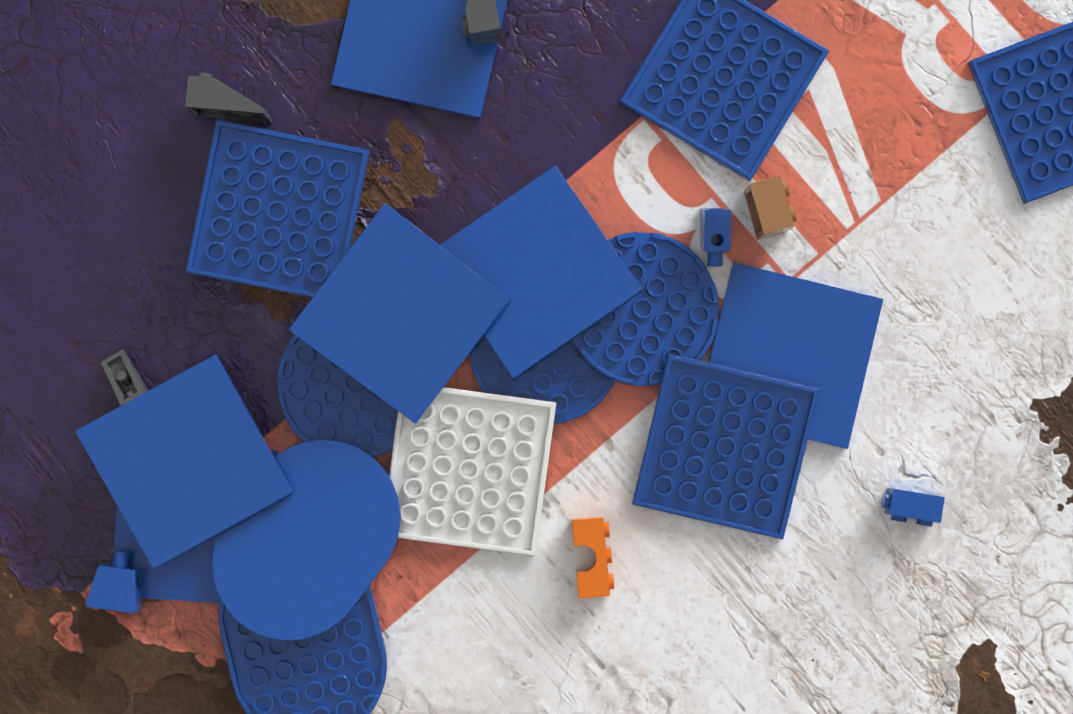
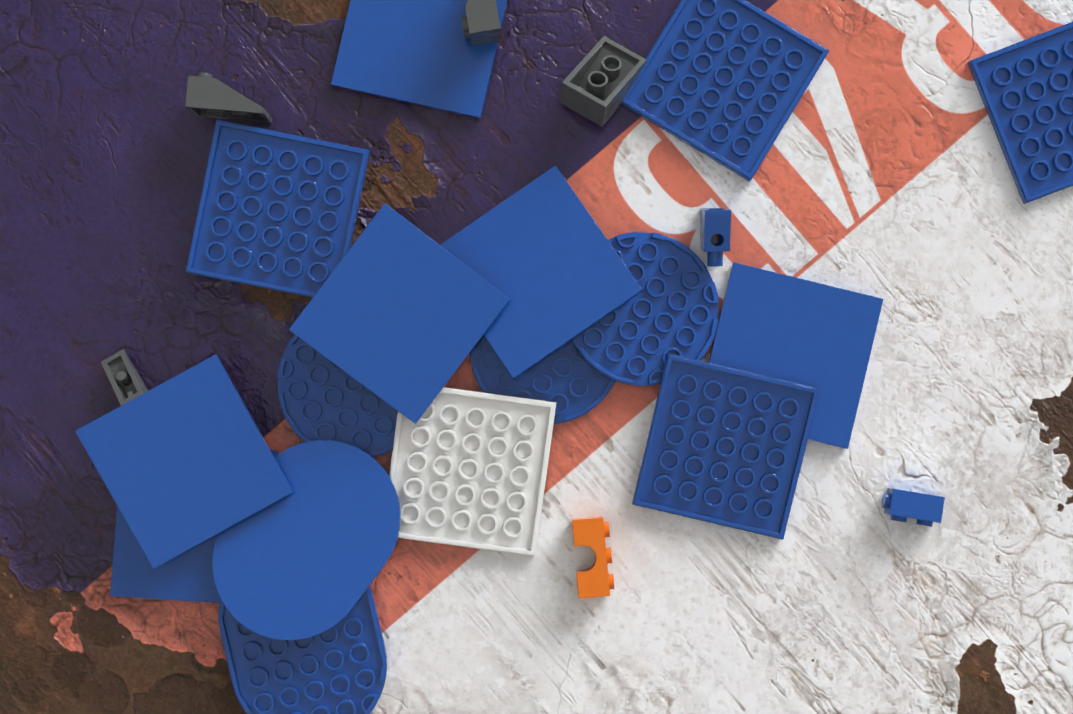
(116, 586): blue torso -> none
(601, 81): none -> dark grey slope
(769, 207): medium nougat brick -> none

